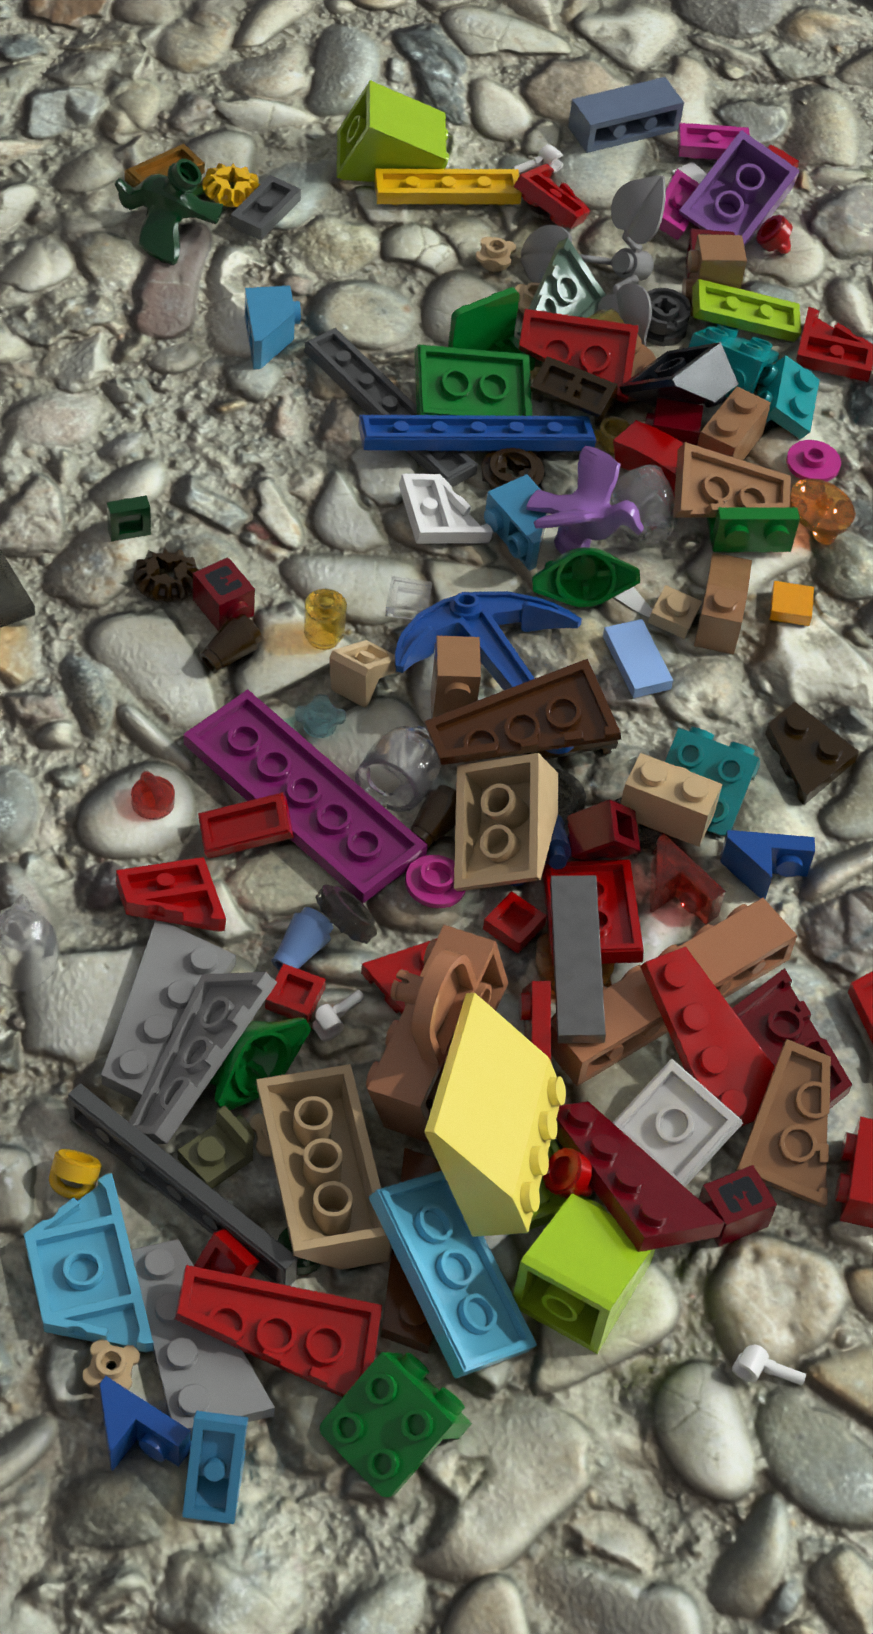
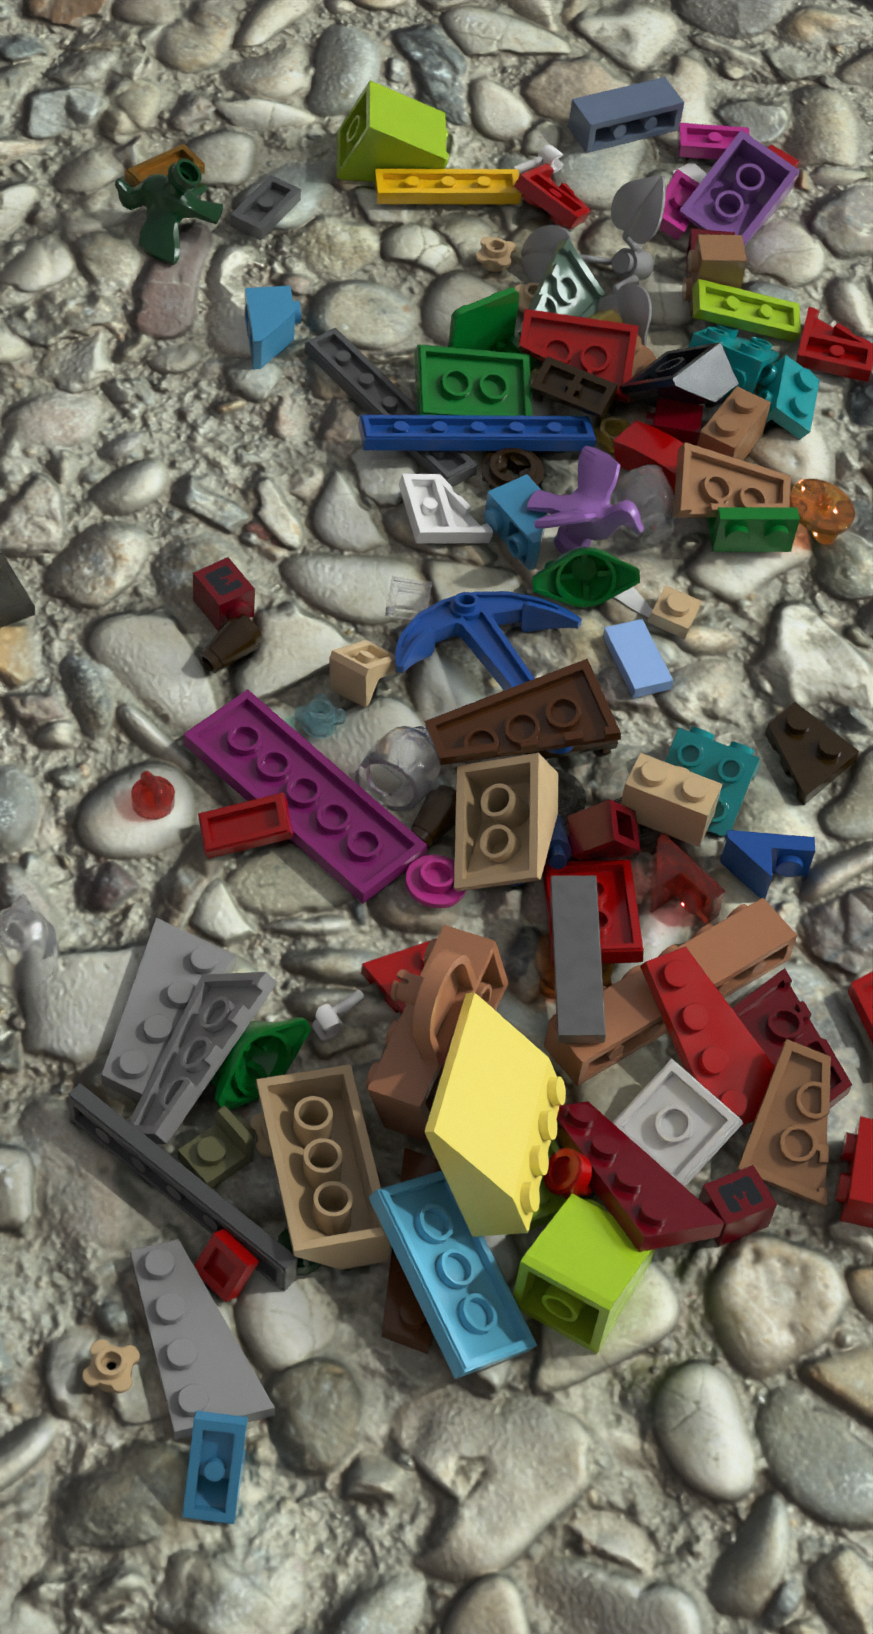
(73, 1167): yellow tile -> none
(88, 1272): medium azure wing -> none
(129, 518): dark green plate -> none
(133, 1419): blue slope -> none
(162, 587): dark brown gear -> none
(172, 893): red wing -> none
(218, 189): yellow gear -> none
(293, 1328): red wing -> none
(295, 993): red plate -> none
(303, 938): medium blue cone -> none
(325, 618): clear yellow brick -> none
(346, 913): clear smoke gear -> none
(392, 1421): green bracket -> none
(455, 673): medium nougat brick -> none
(514, 922): red plate -> none
(536, 1014): red wing -> none
(668, 317): dark grey wheel -> none
(723, 603): medium nougat slope -> none
(756, 1359): white hand -> none
(775, 234): red tile -> none
(791, 603): light orange tile -> none
(813, 460): dark pink piece -> none

